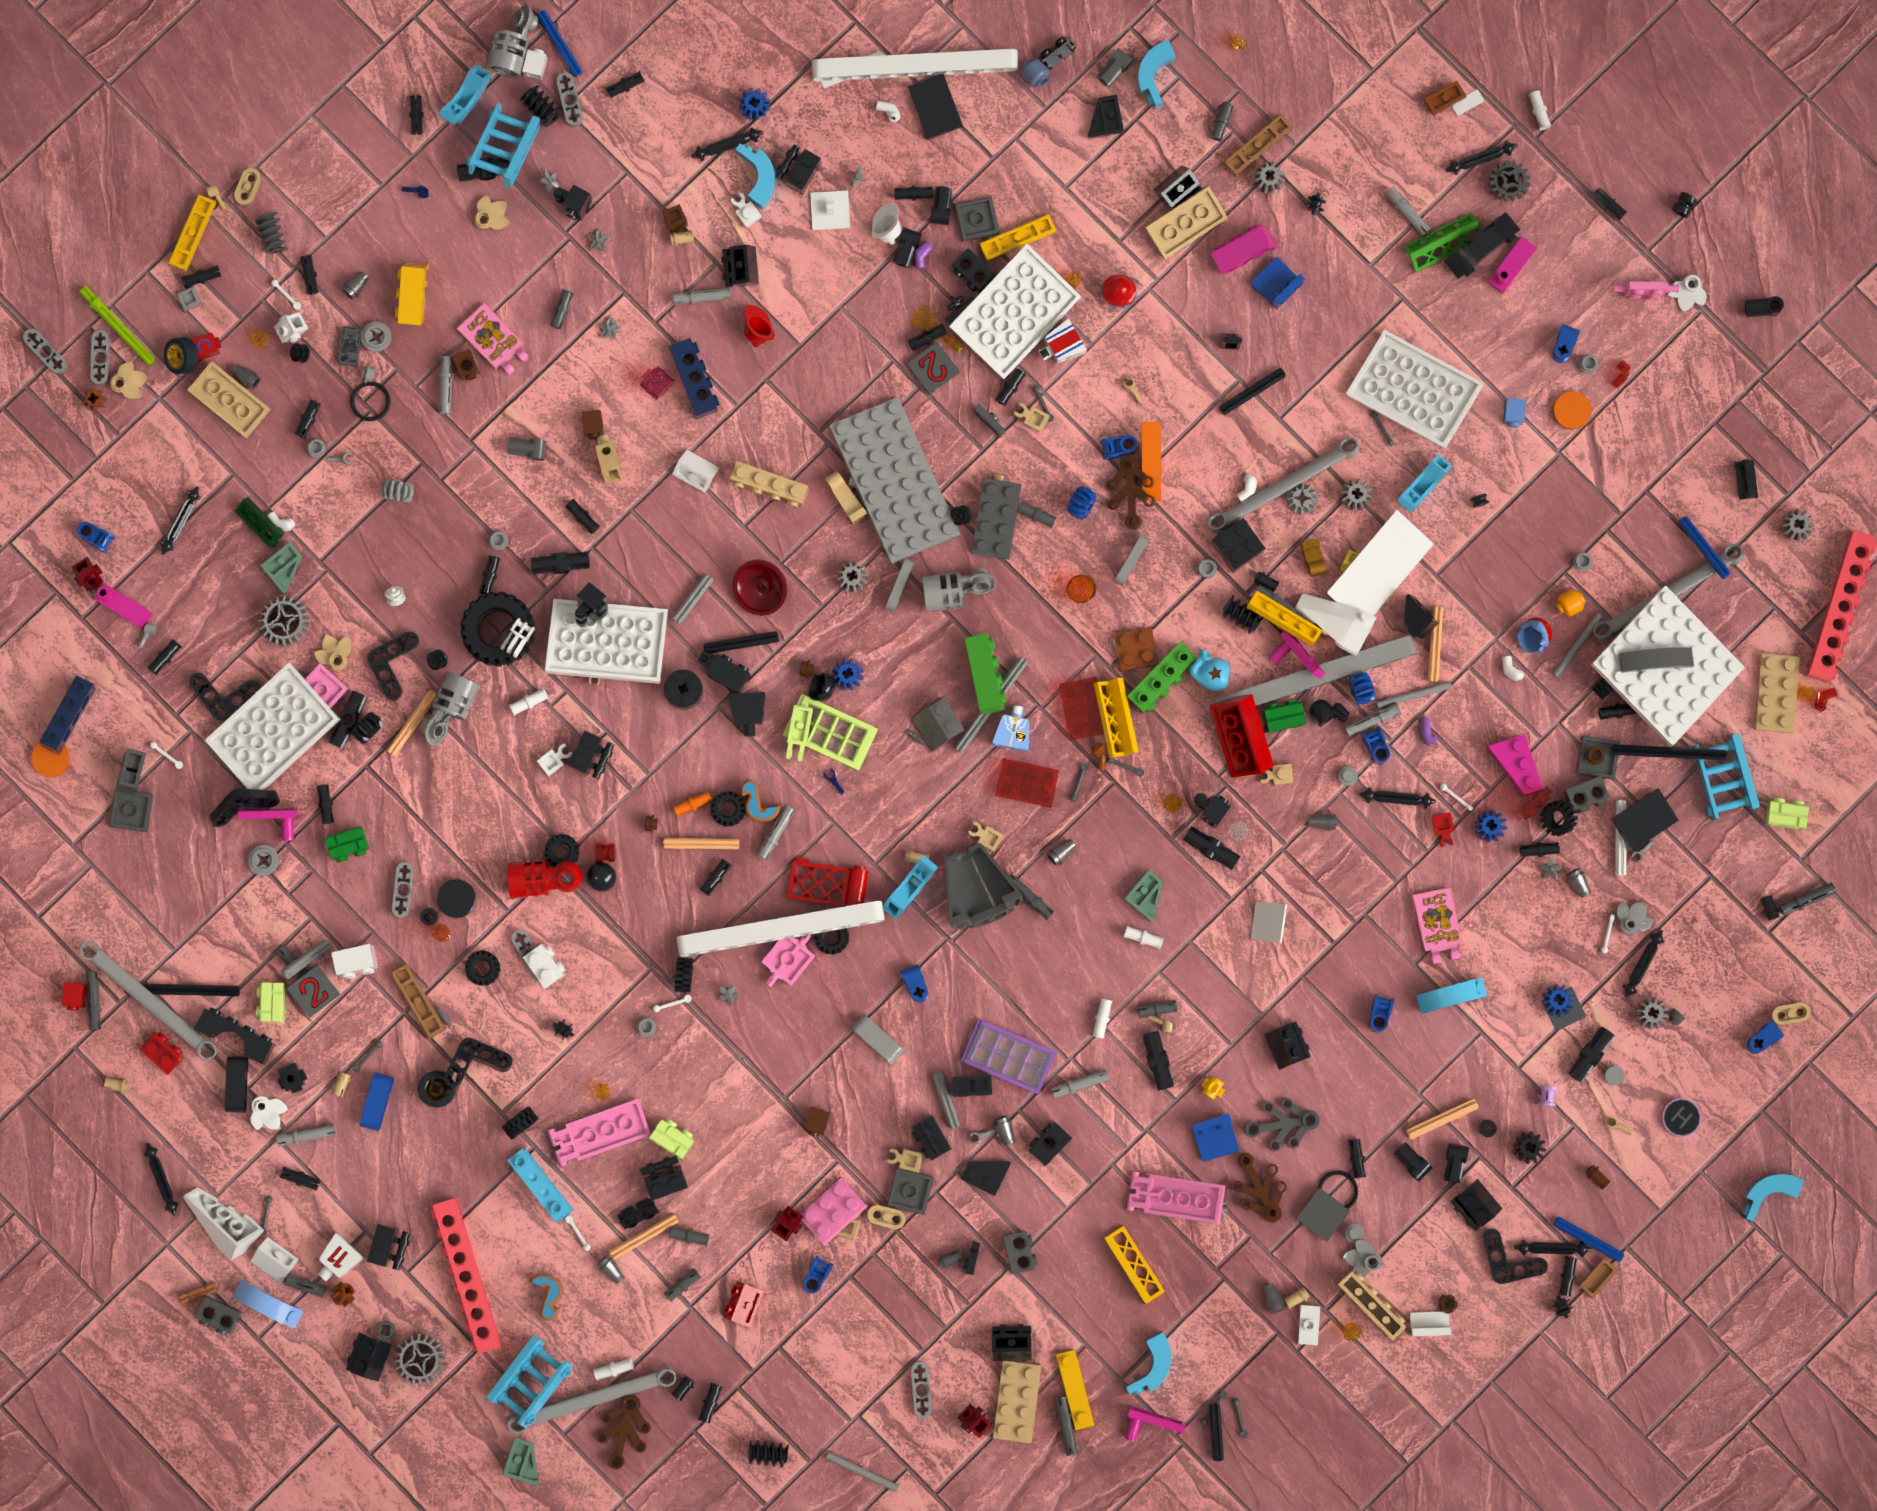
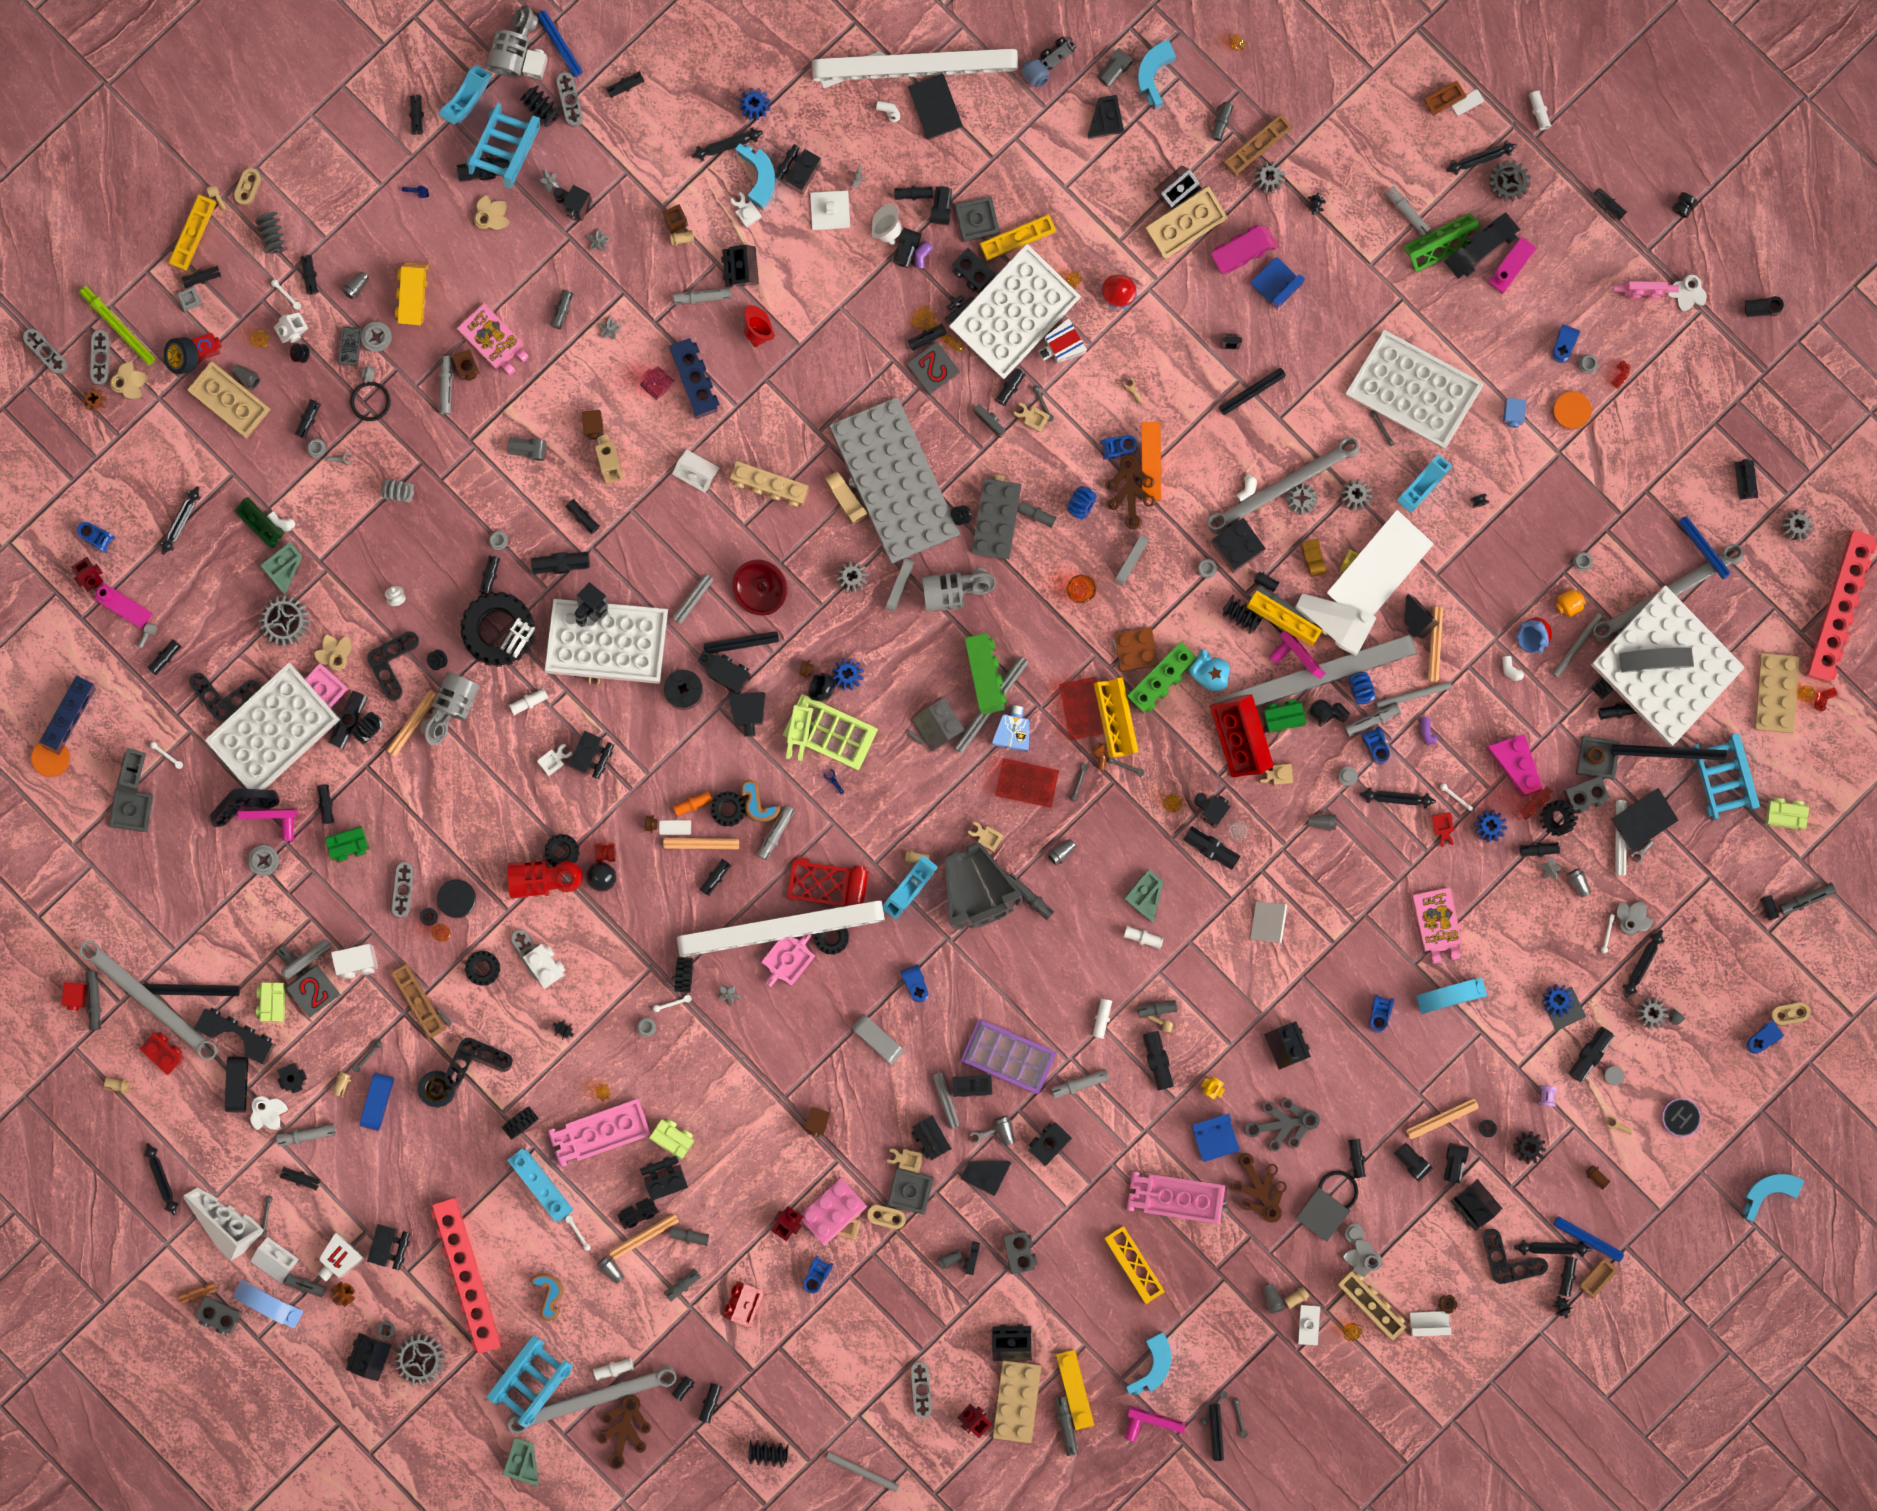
(675, 827): none -> white sticker

